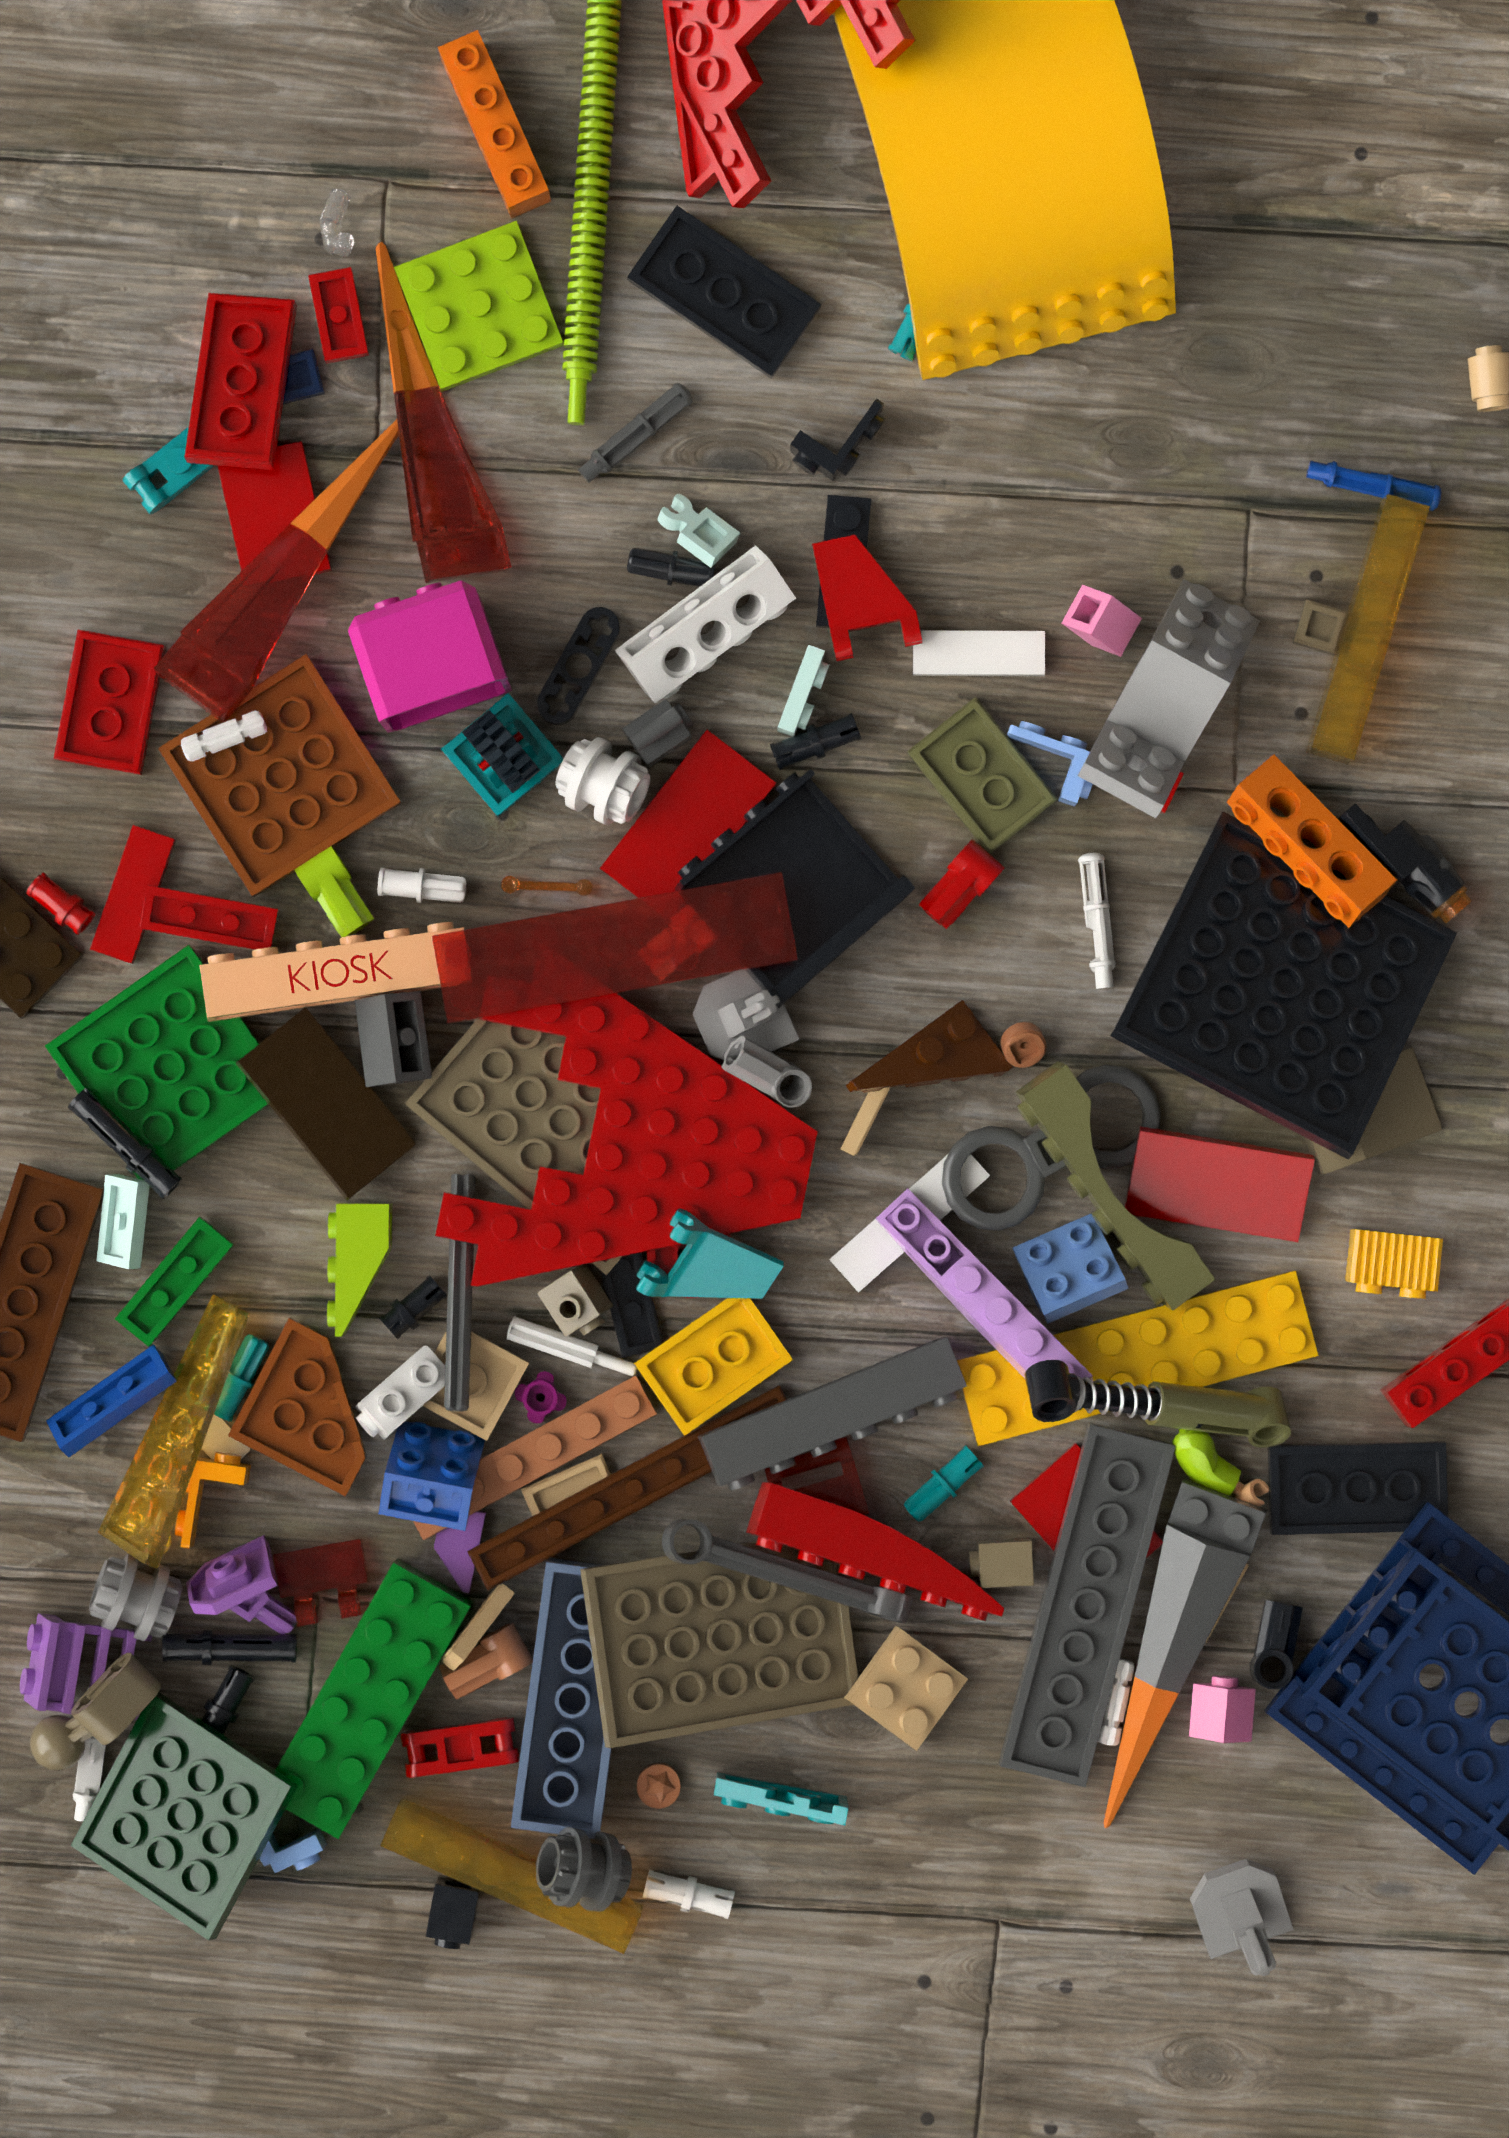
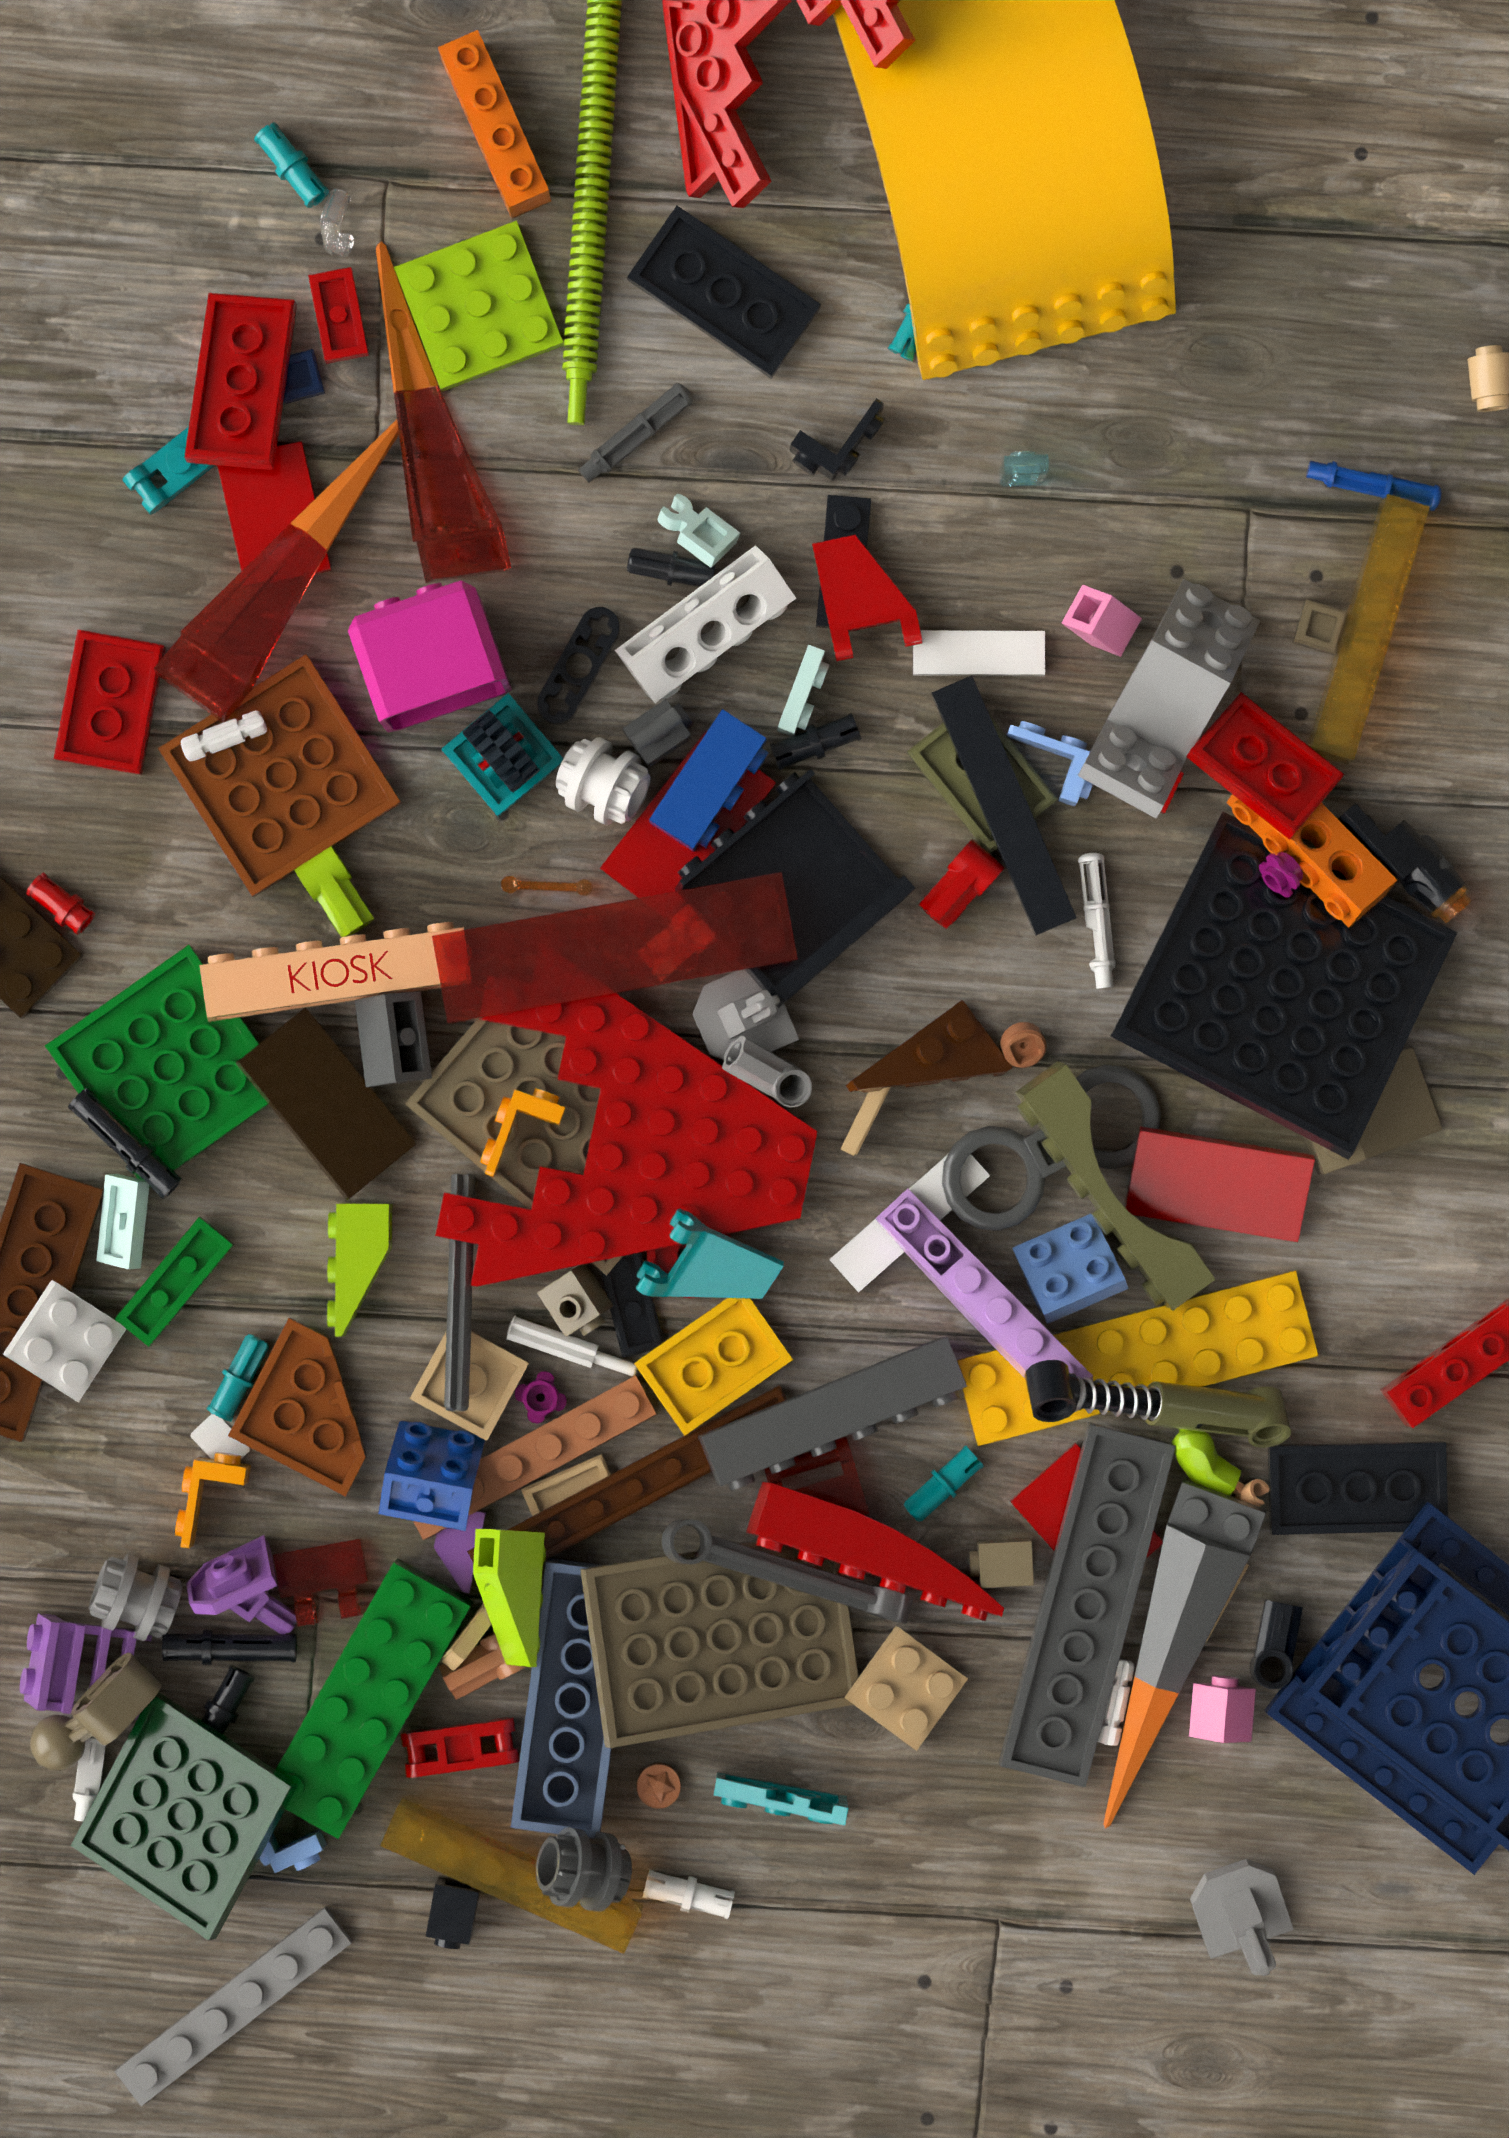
(64, 1341): none -> white plate
(111, 1400): blue plate -> none
(141, 865): red tile -> none
(161, 1470): clear yellow wing -> none
(208, 918): red plate -> none
(233, 2006): none -> light grey plate
(291, 165): none -> teal pin
(401, 1393): white bracket -> none
(413, 1307): black pin -> none
(421, 885): white axle -> none
(510, 1583): none -> lime slope
(539, 1105): none -> light orange bracket
(710, 781): none -> blue brick
(1003, 805): none -> black tile
(1023, 469): none -> clear light blue plate
(1265, 765): none -> red tile
(1281, 873): none -> magenta plate
(1393, 1261): yellow brick -> none

